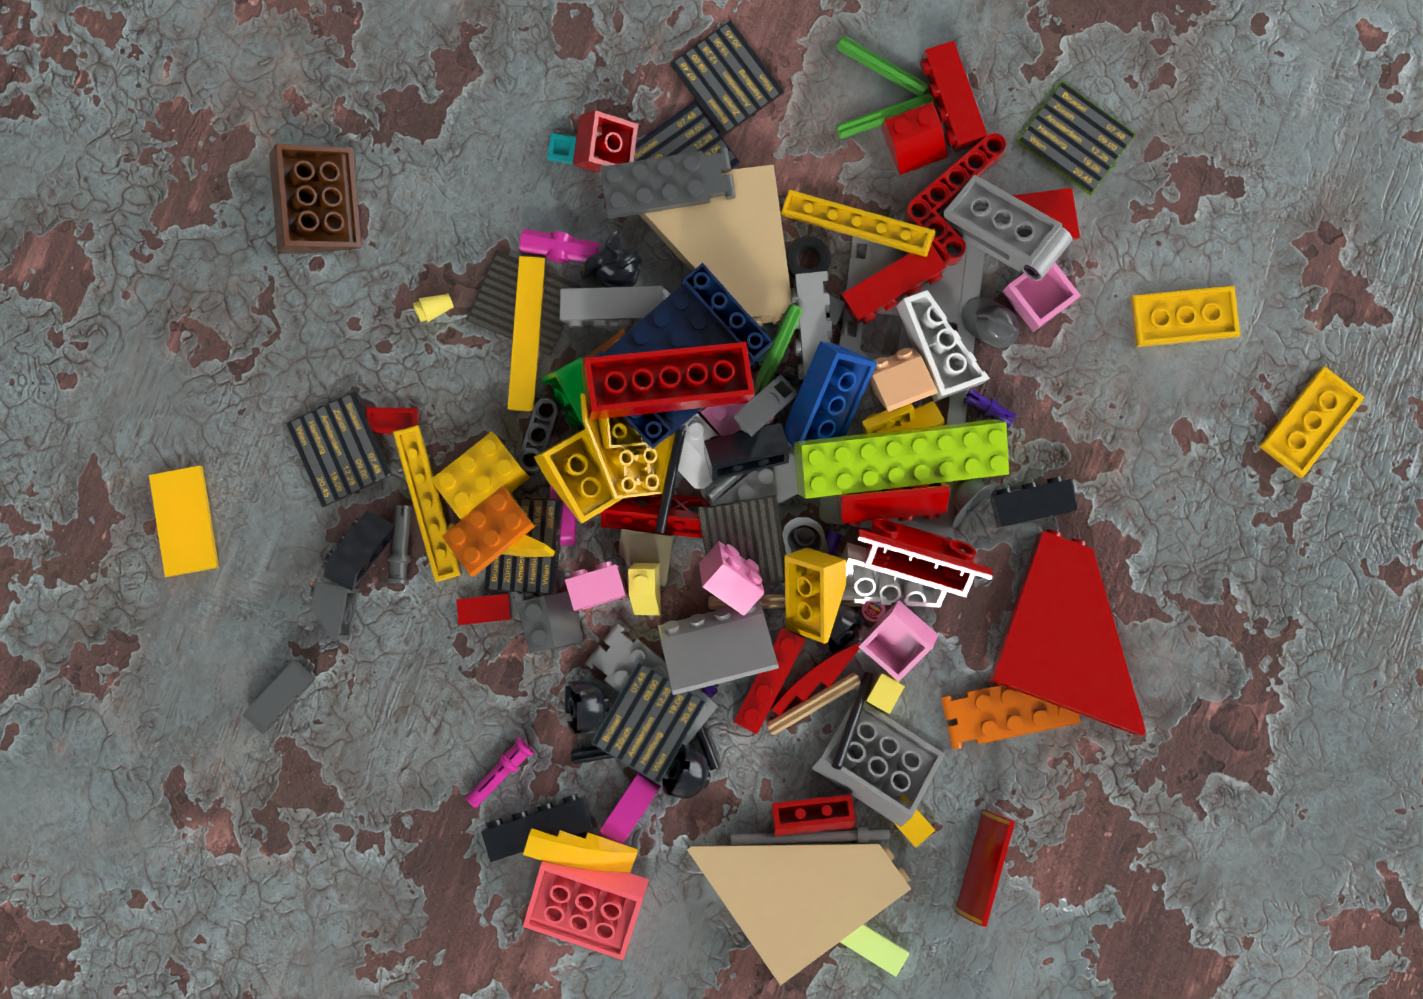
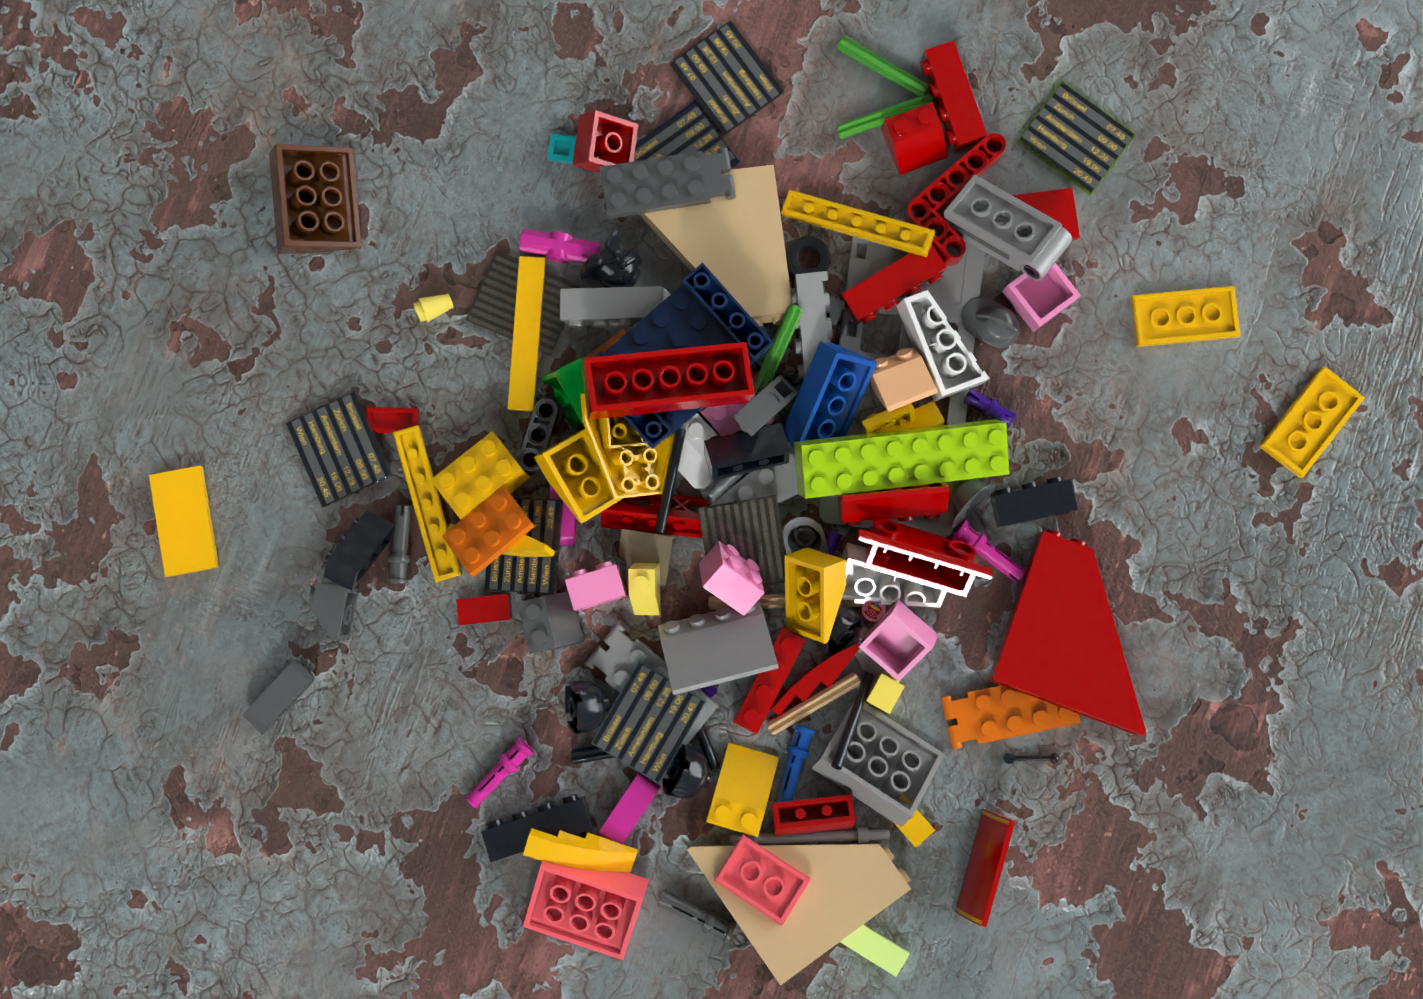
(708, 921): none -> dark grey pin
(742, 789): none -> yellow slope
(762, 879): none -> coral tile
(797, 752): none -> blue pin
(988, 551): none -> dark pink pin
(1009, 758): none -> black hinge

